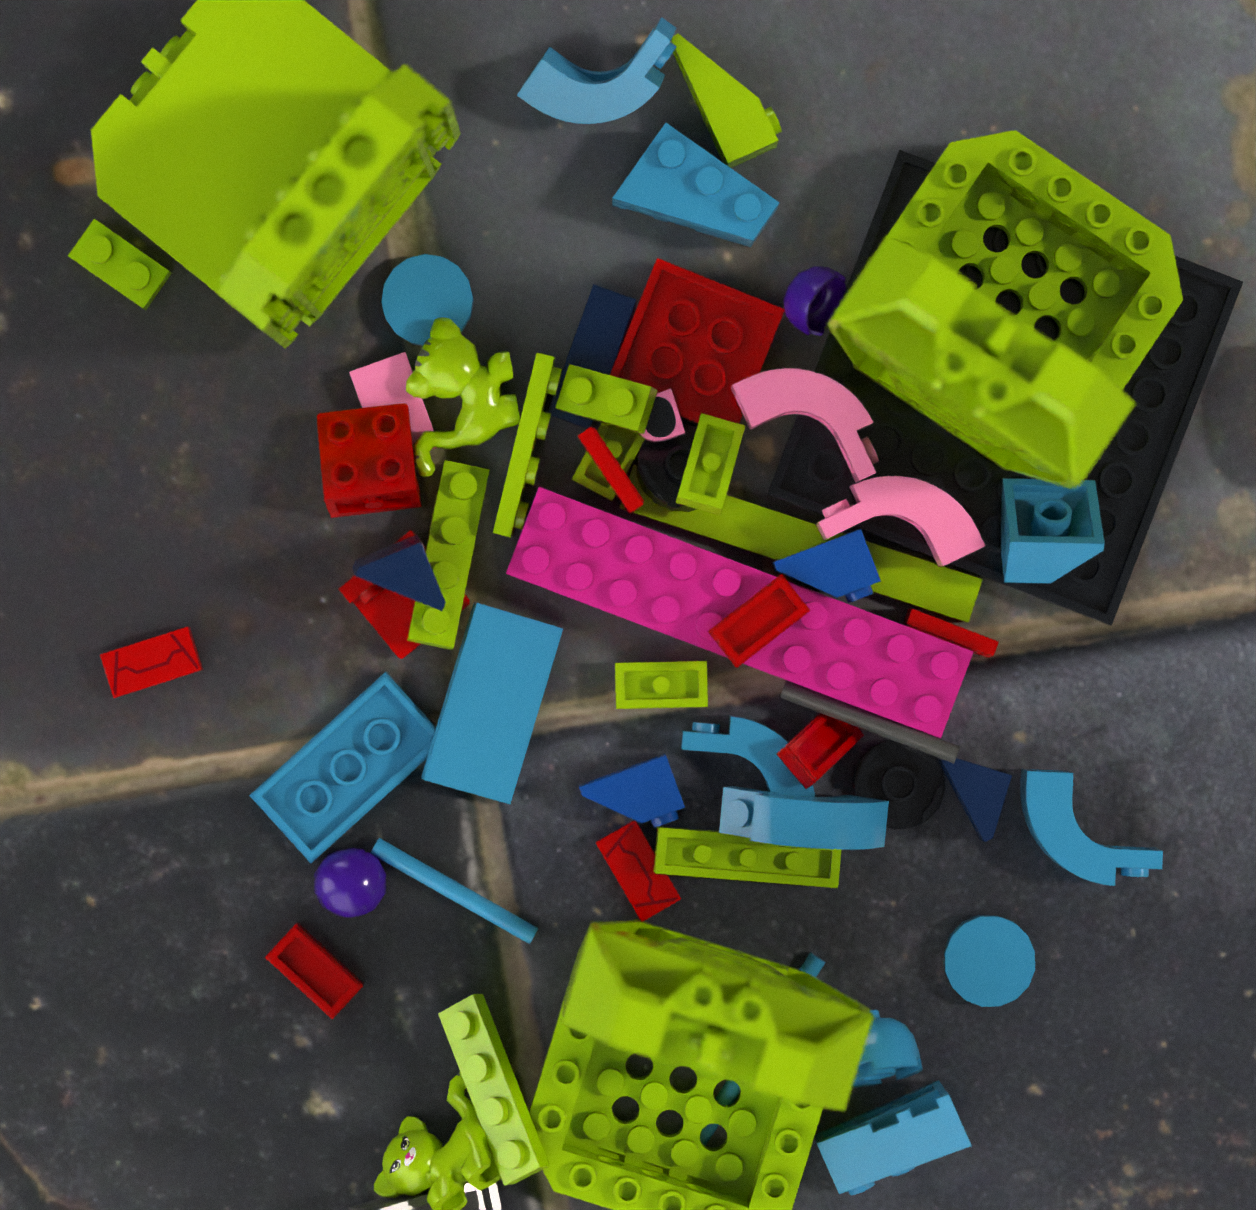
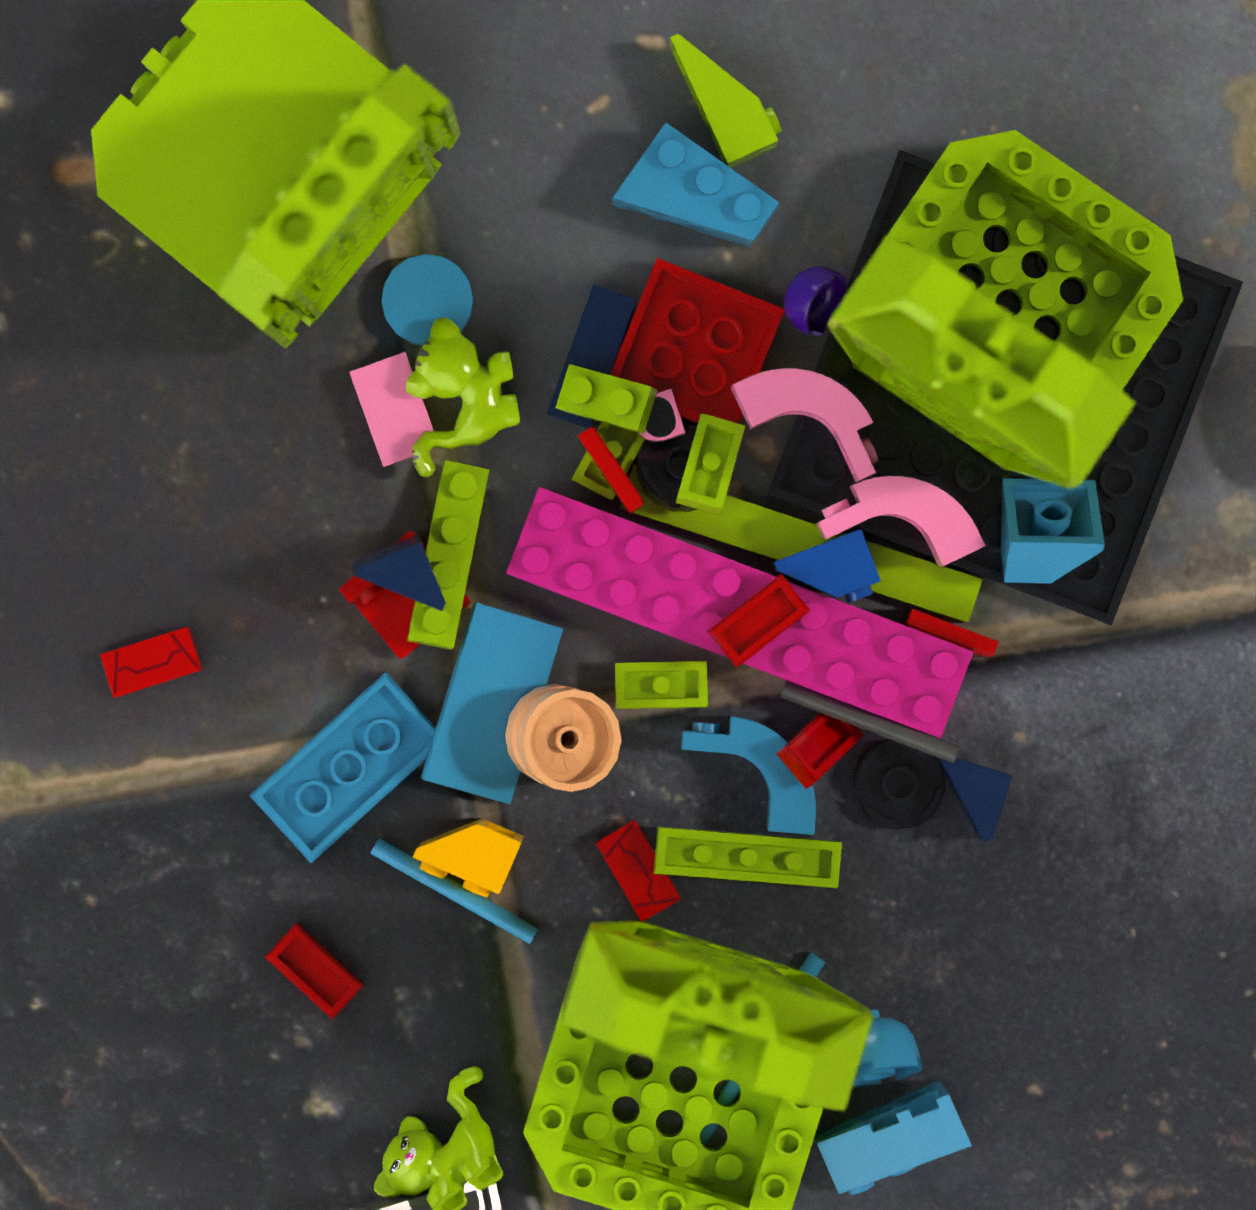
(119, 264): lime plate -> none
(350, 882): dark purple hair -> none
(367, 460): red bracket -> none
(475, 852): none -> yellow slope
(493, 1089): lime plate -> none
(532, 426): lime plate -> none
(589, 741): none -> light nougat wheel
(594, 96): dark azure arch -> none
(639, 792): blue slope -> none
(804, 821): dark azure arch -> none
(989, 960): dark azure tile -> none
(1051, 821): dark azure arch -> none

